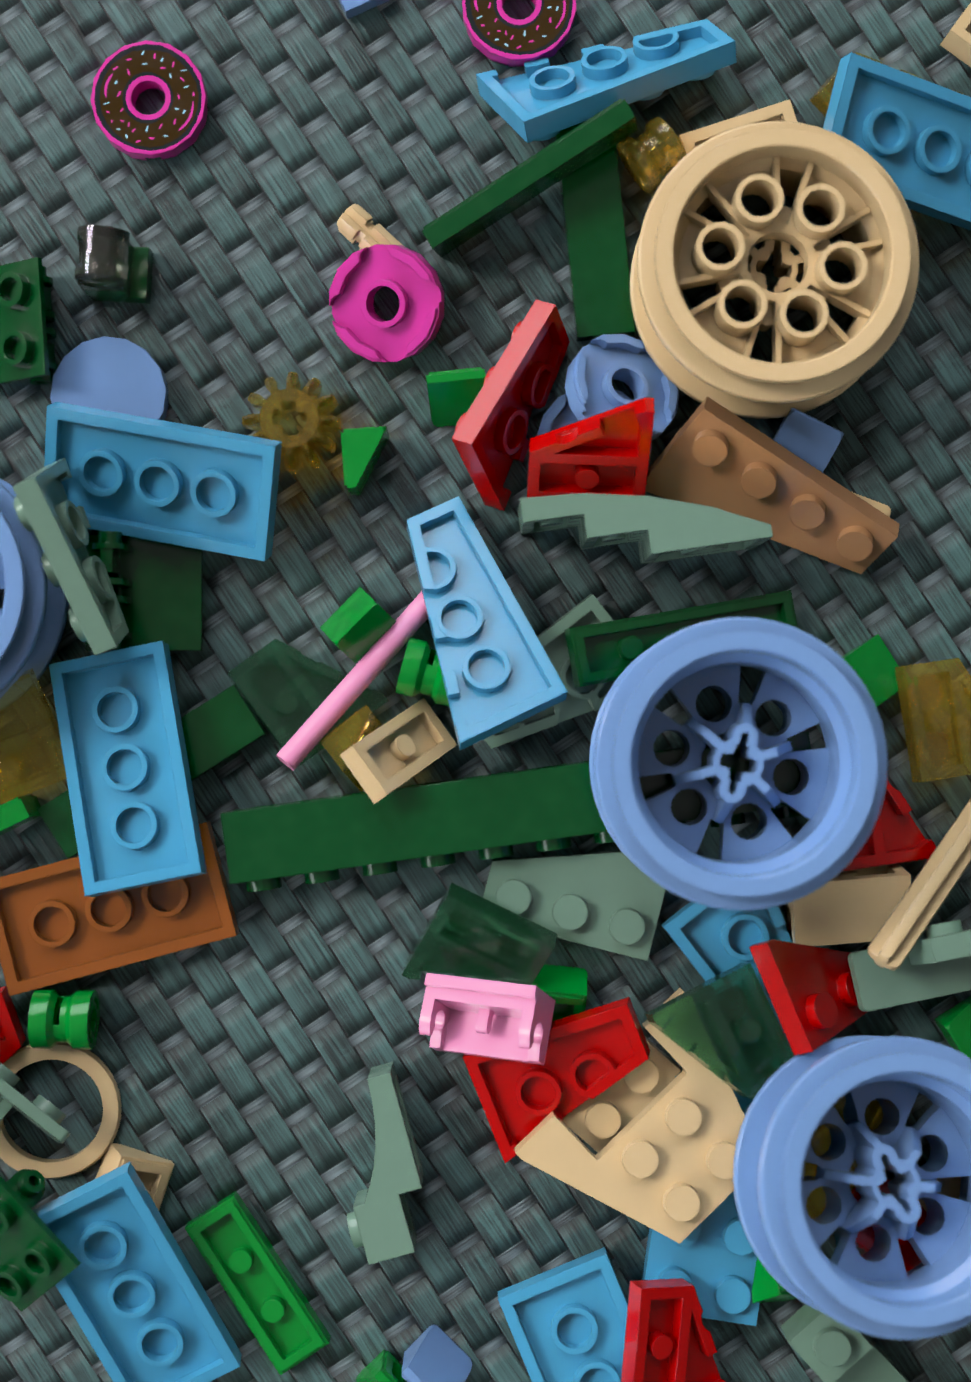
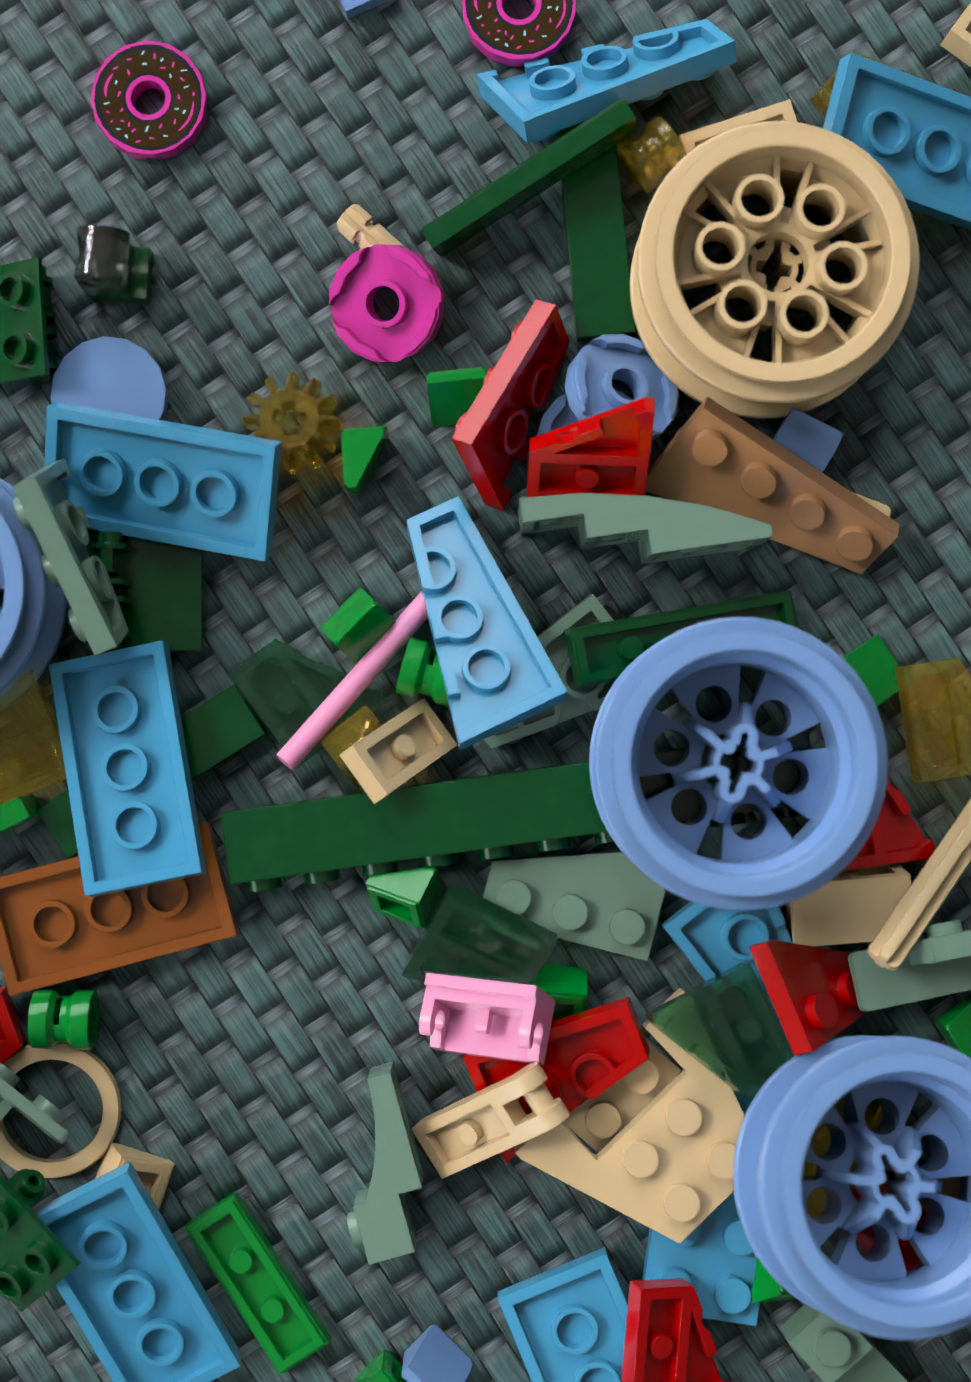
(406, 895): none -> green slope
(489, 1121): none -> tan plate

